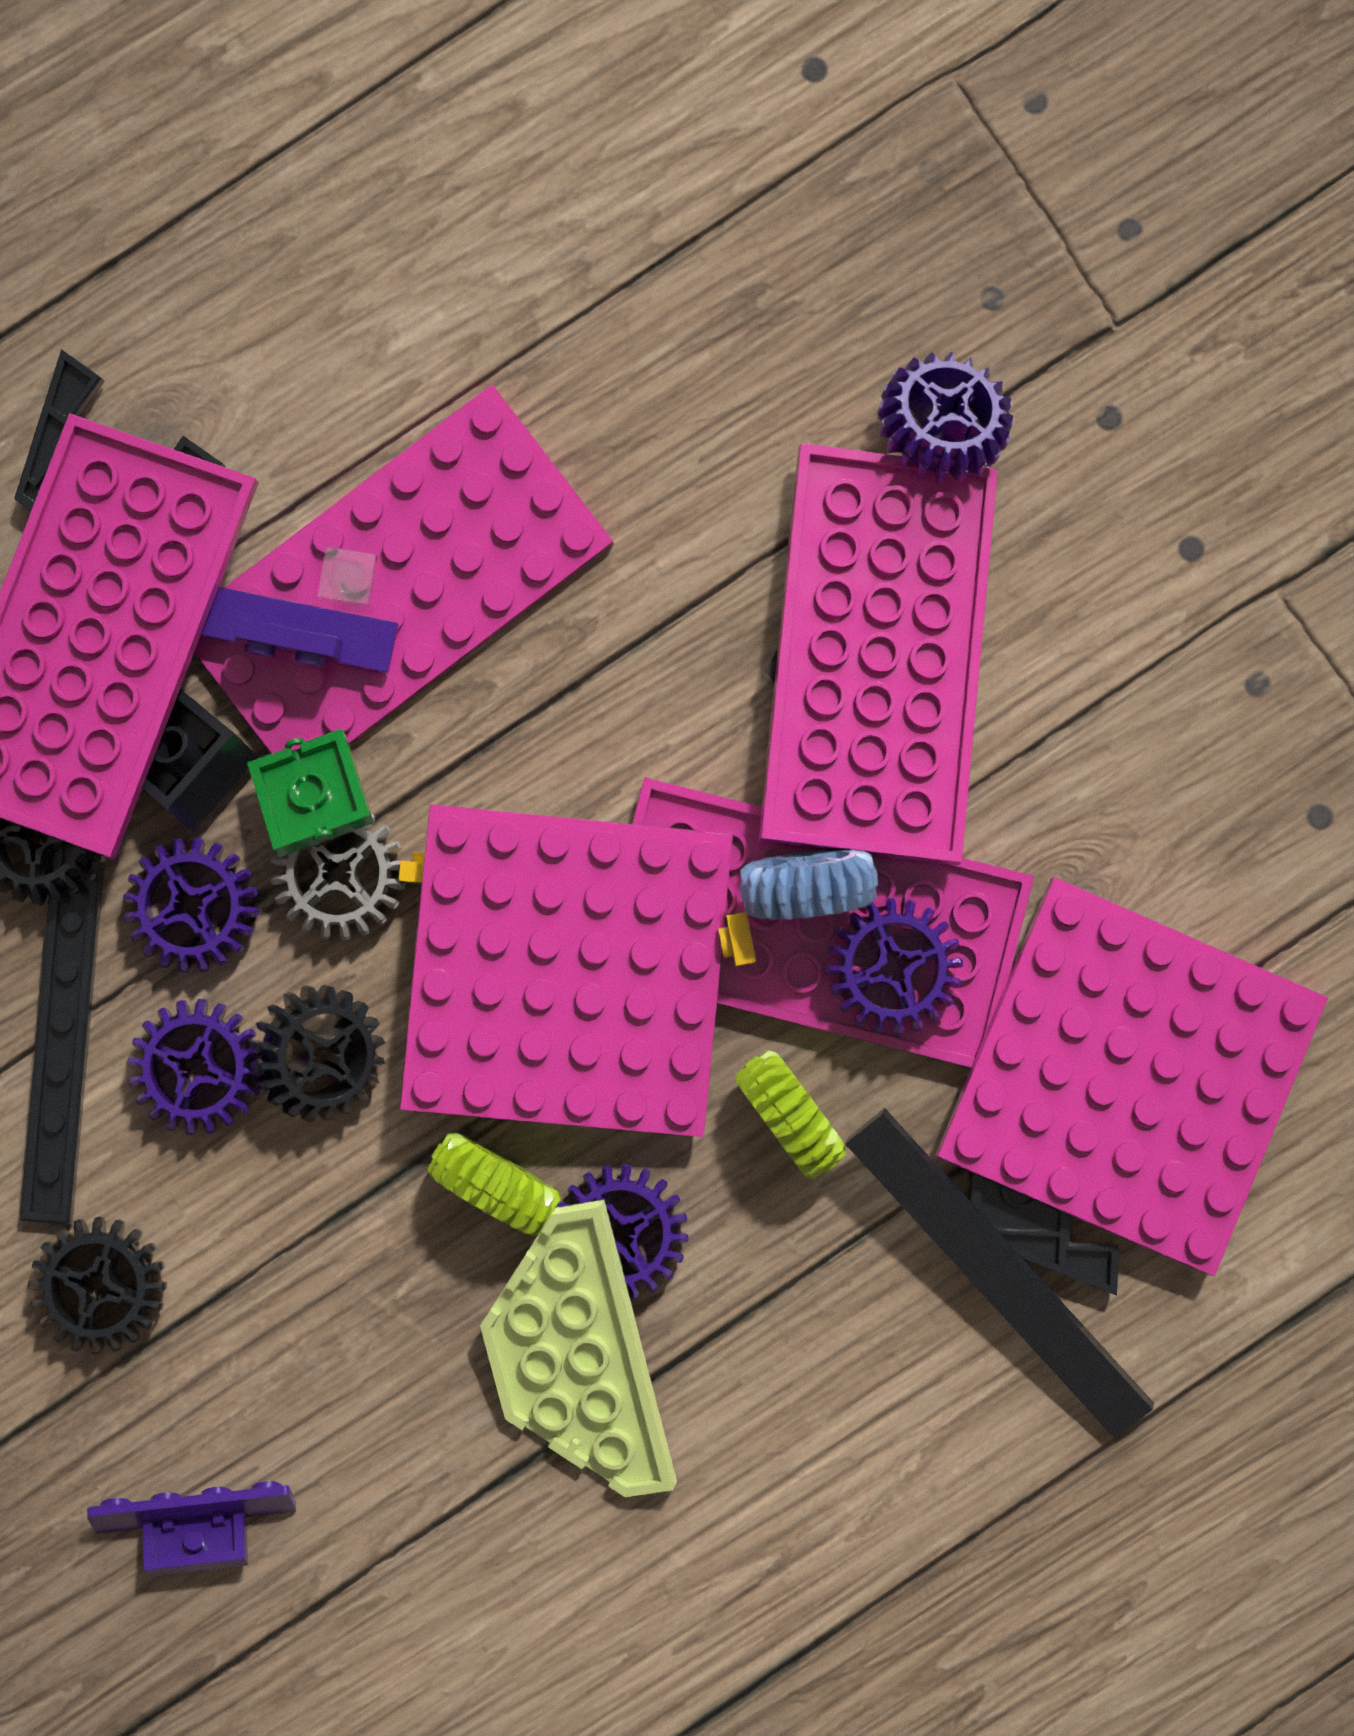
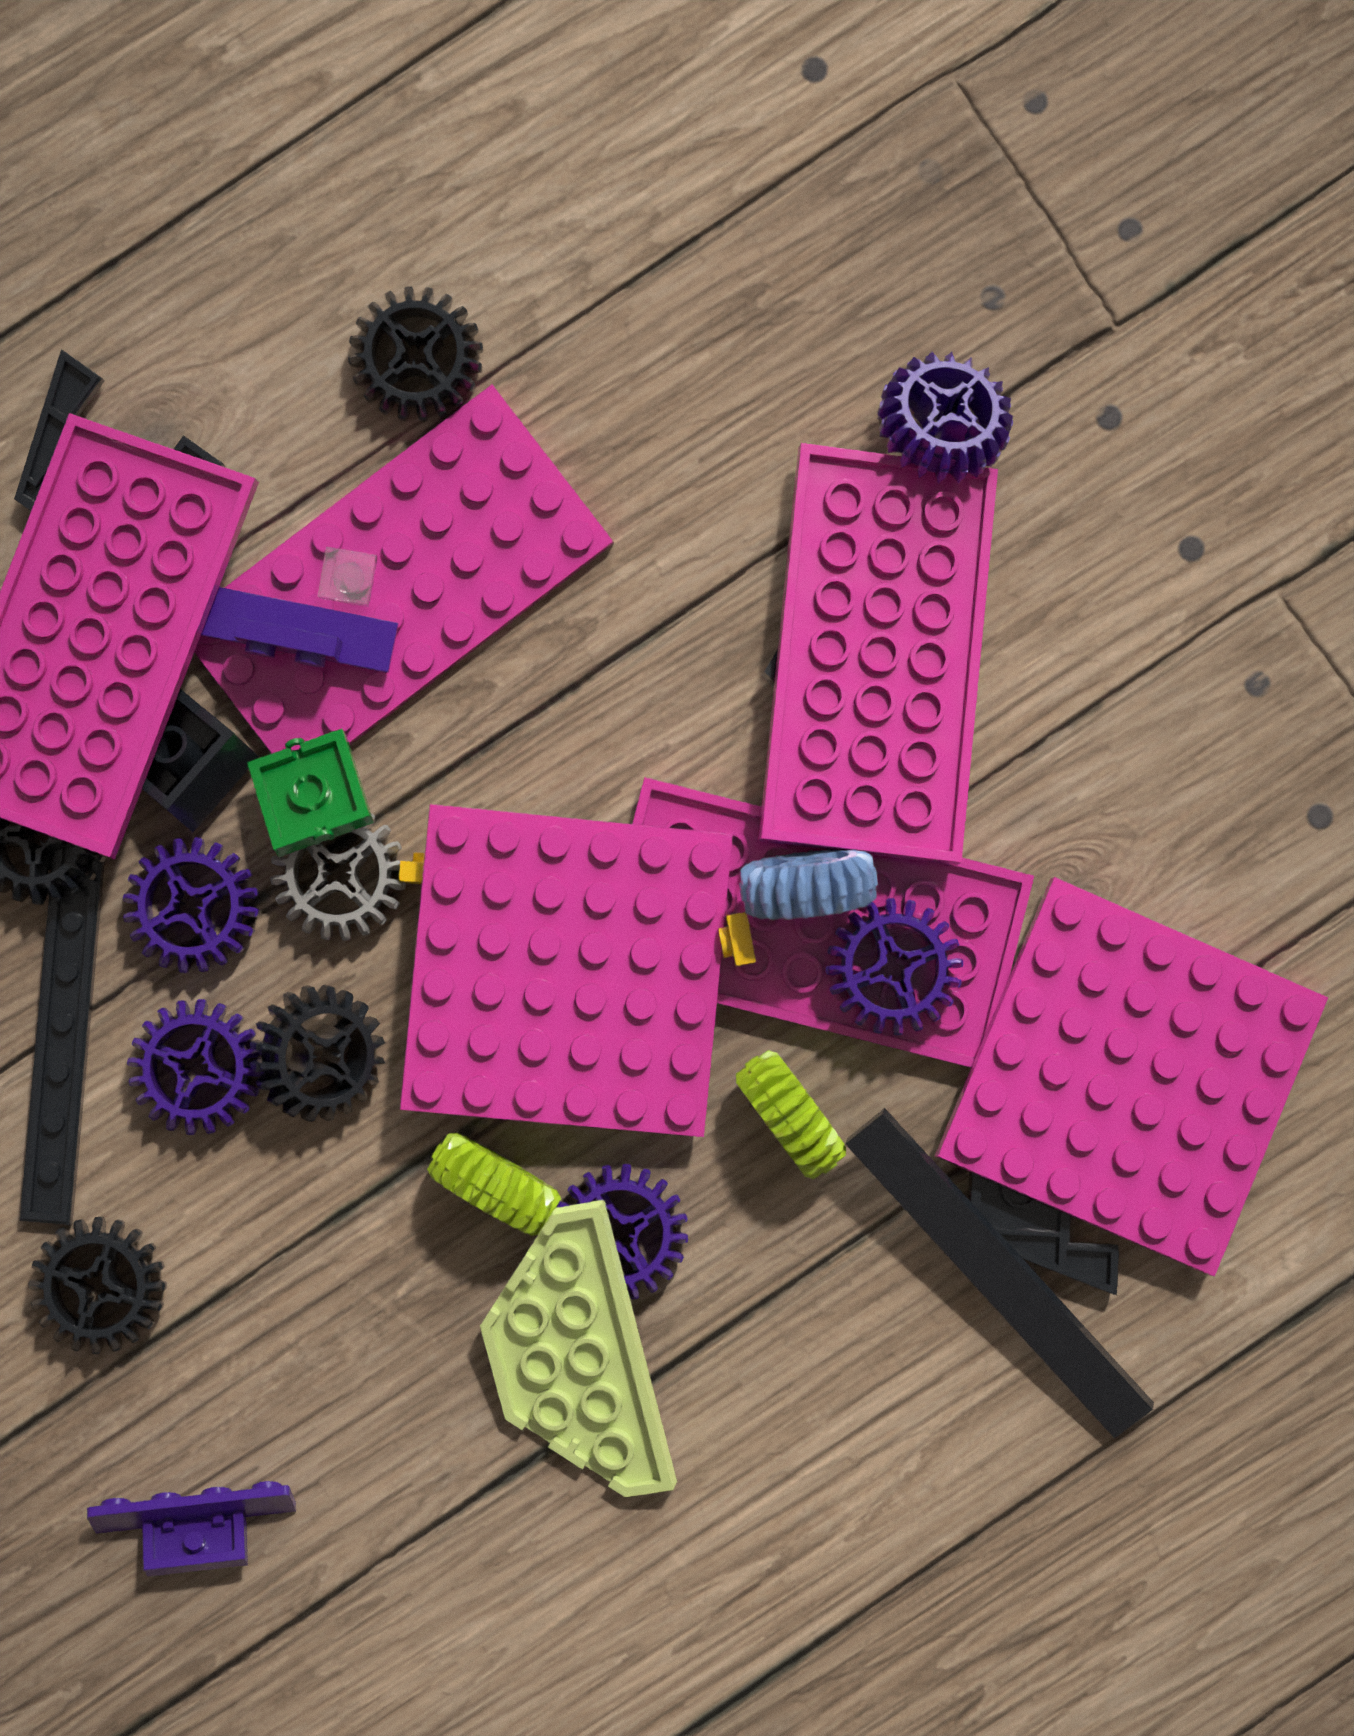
(431, 338): none -> black gear

